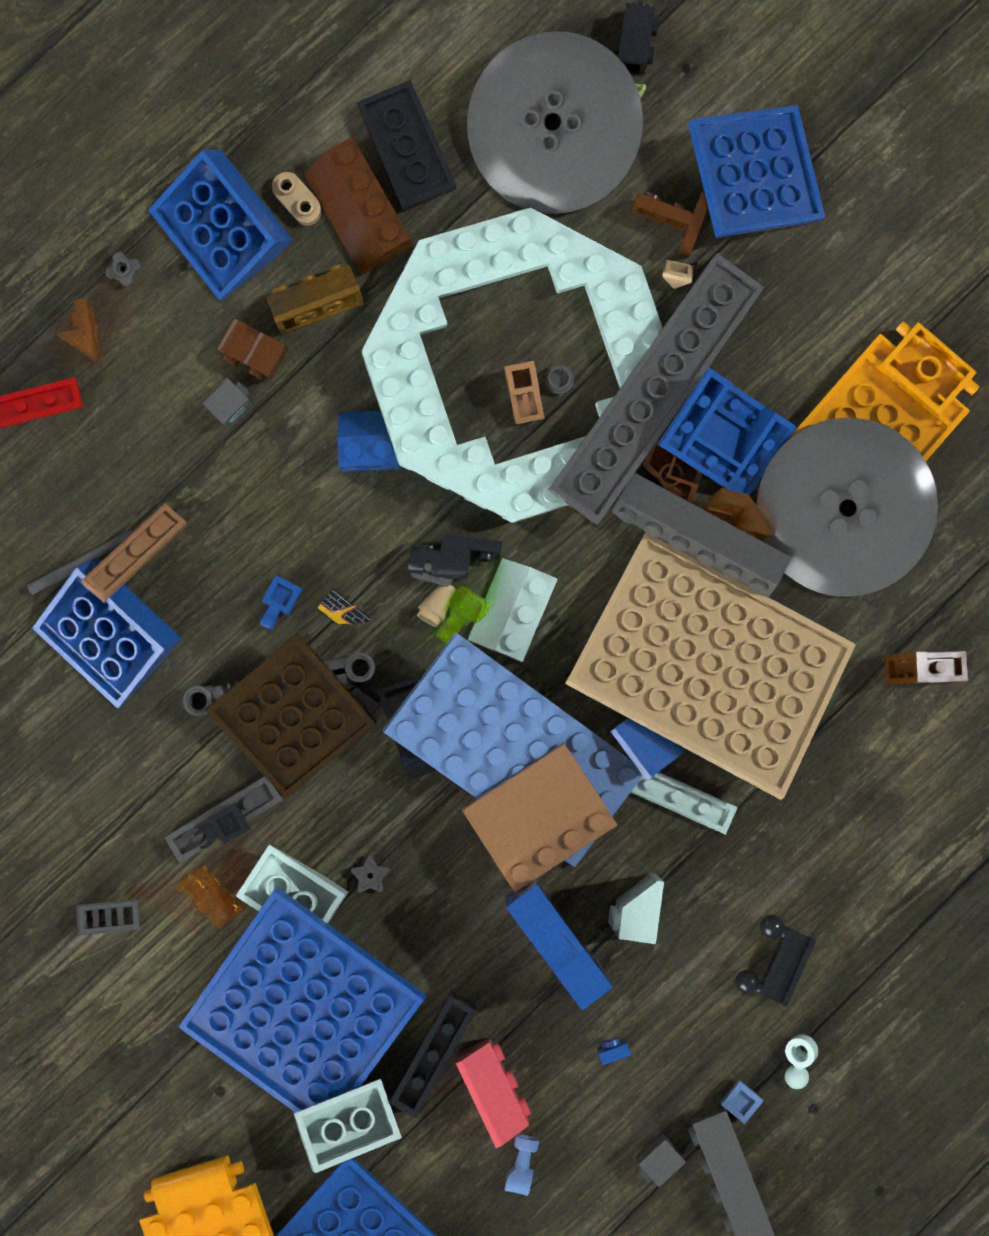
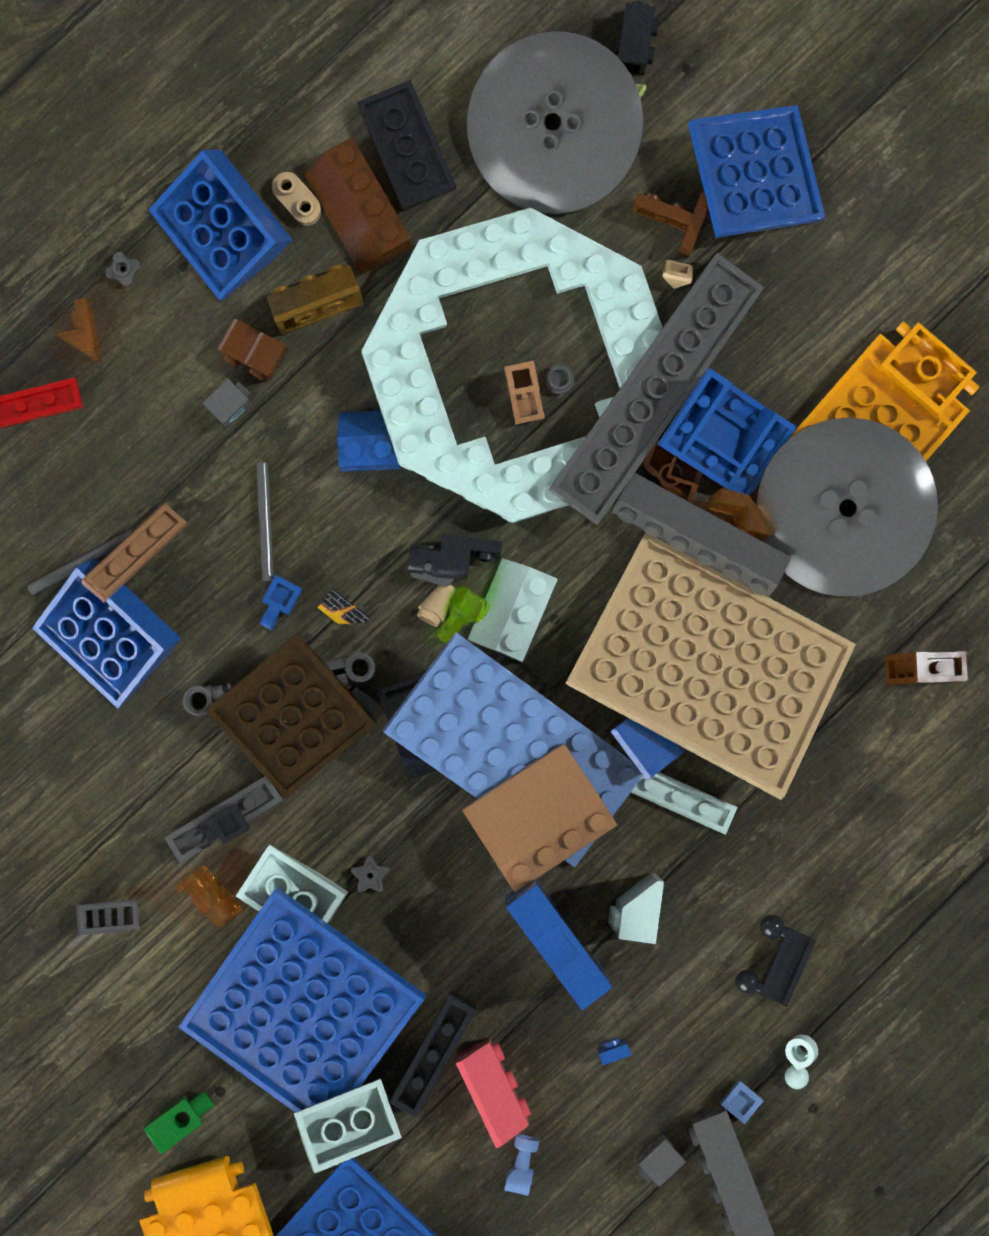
(167, 1130): none -> green torso
(265, 521): none -> dark grey bar

